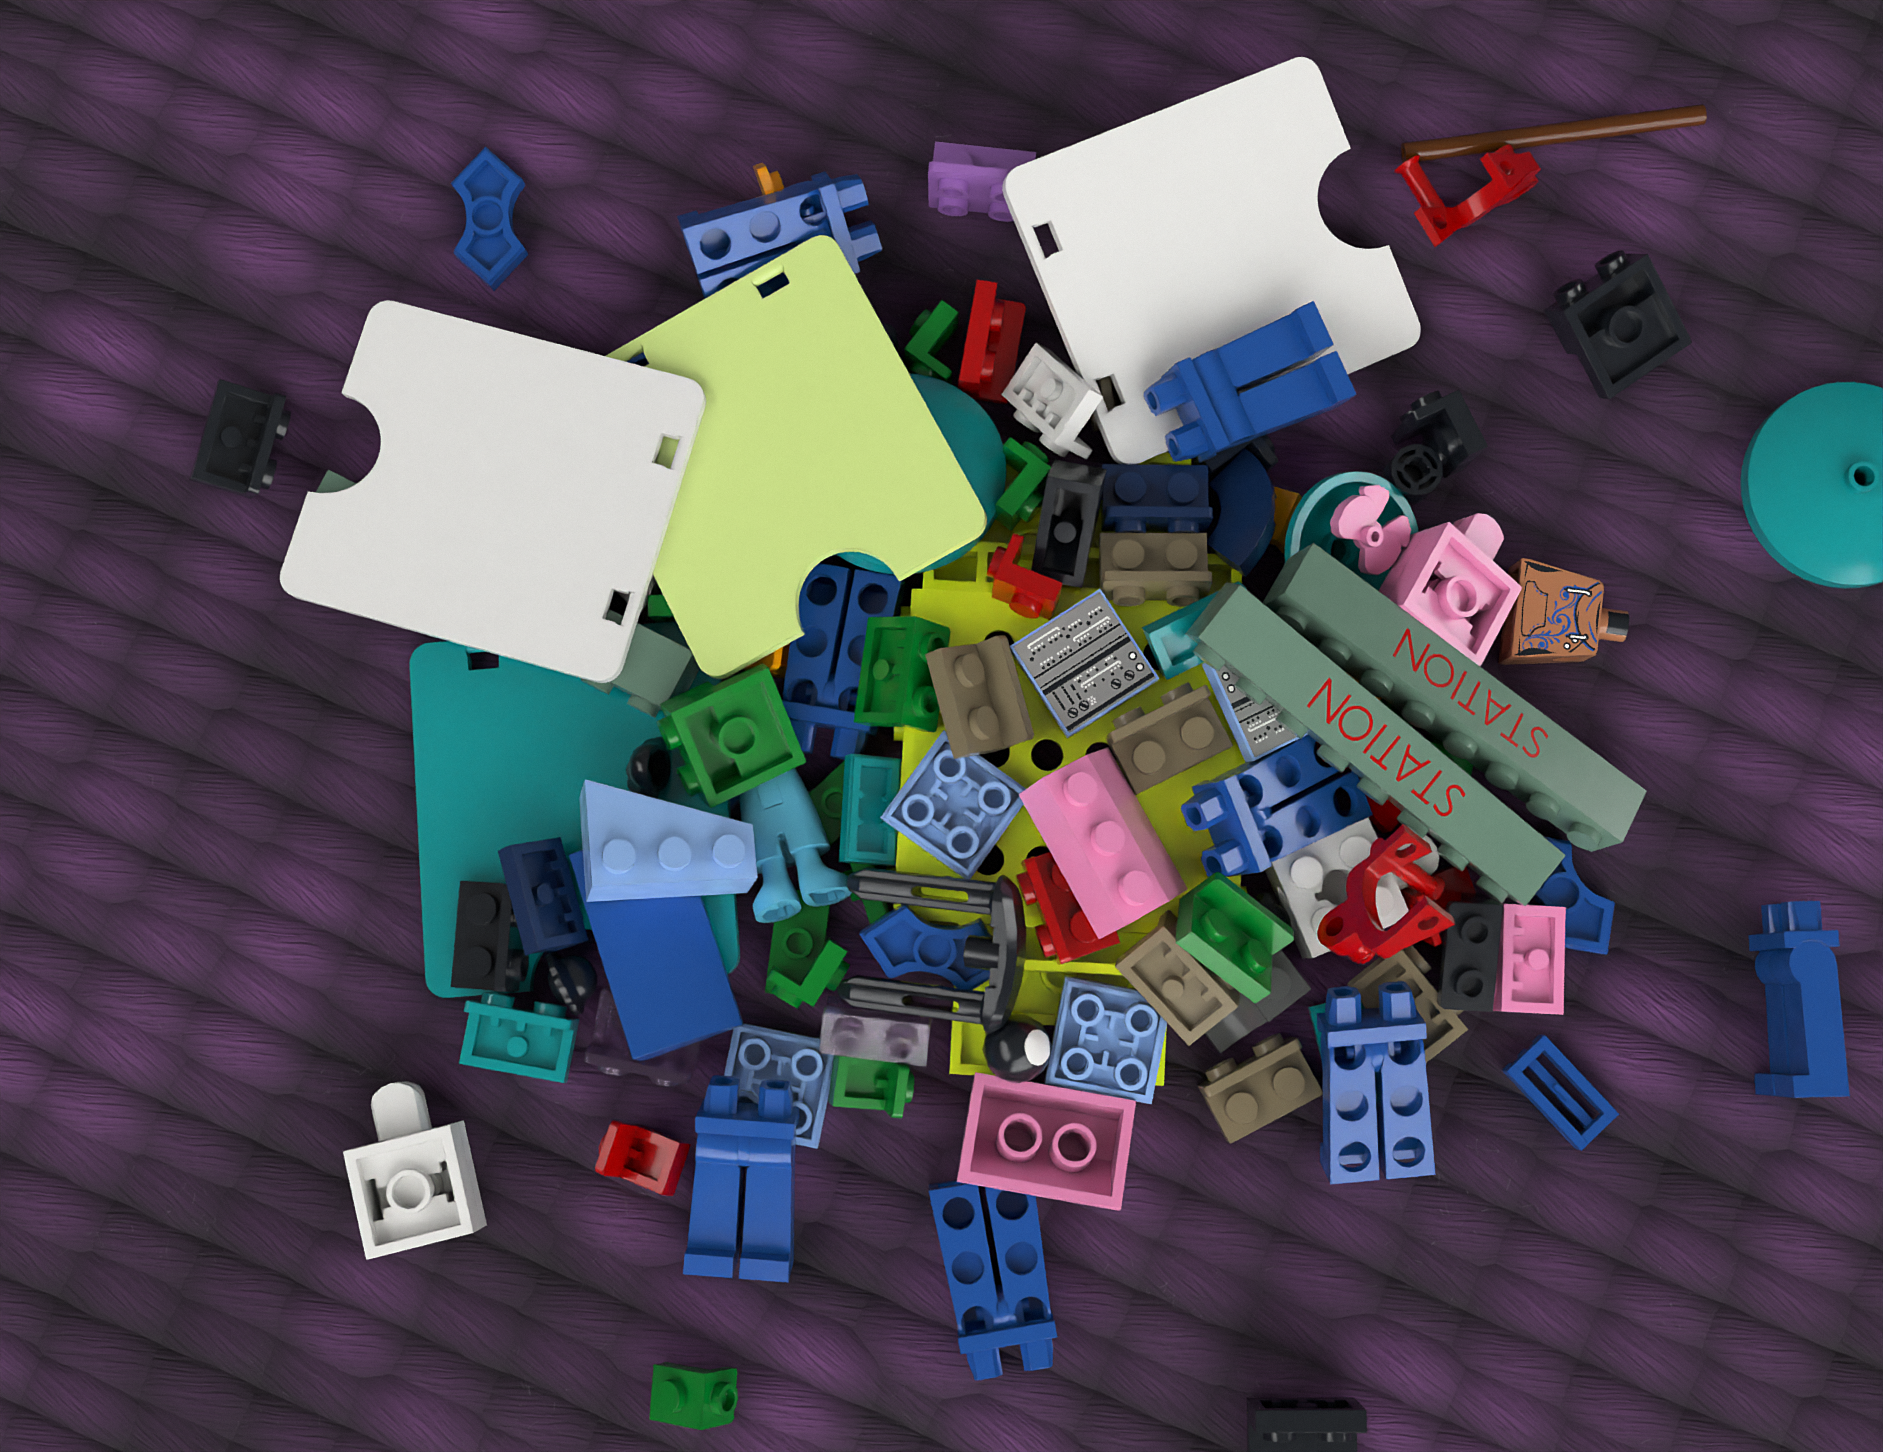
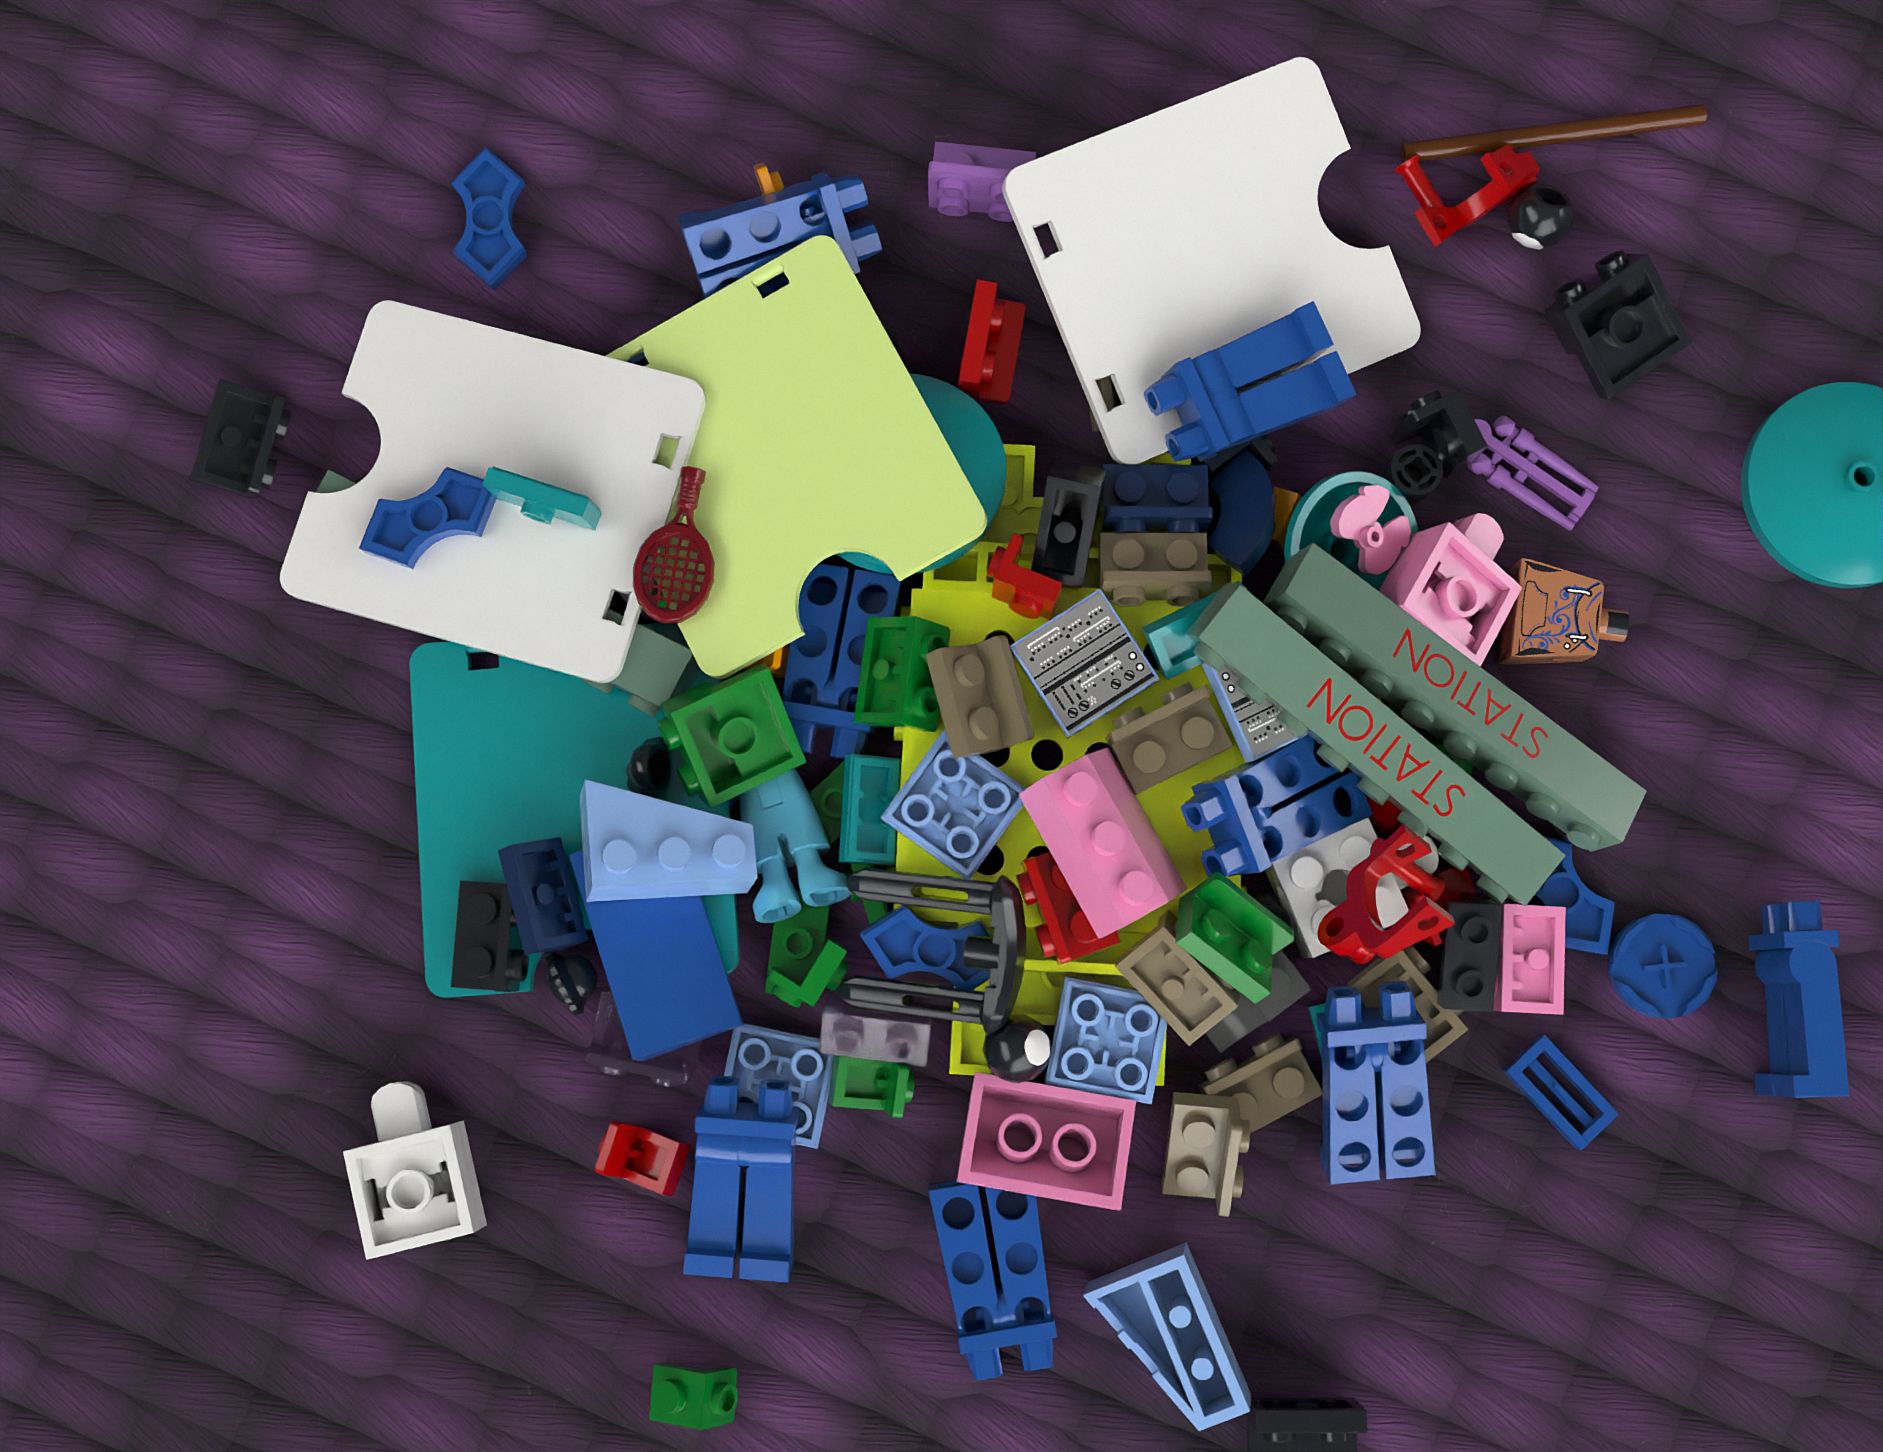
(409, 527): none -> blue tile
(519, 1039): teal bracket -> none
(541, 500): none -> teal plate
(687, 502): none -> dark red piece
(929, 336): green bracket -> none
(1024, 495): green bracket -> none
(1052, 401): white bracket -> none
(1175, 1331): none -> light blue wedge
(1205, 1148): none -> dark tan bracket
(1524, 441): none -> medium lavender piece
(1540, 216): none -> black piece
(1662, 966): none -> blue tile

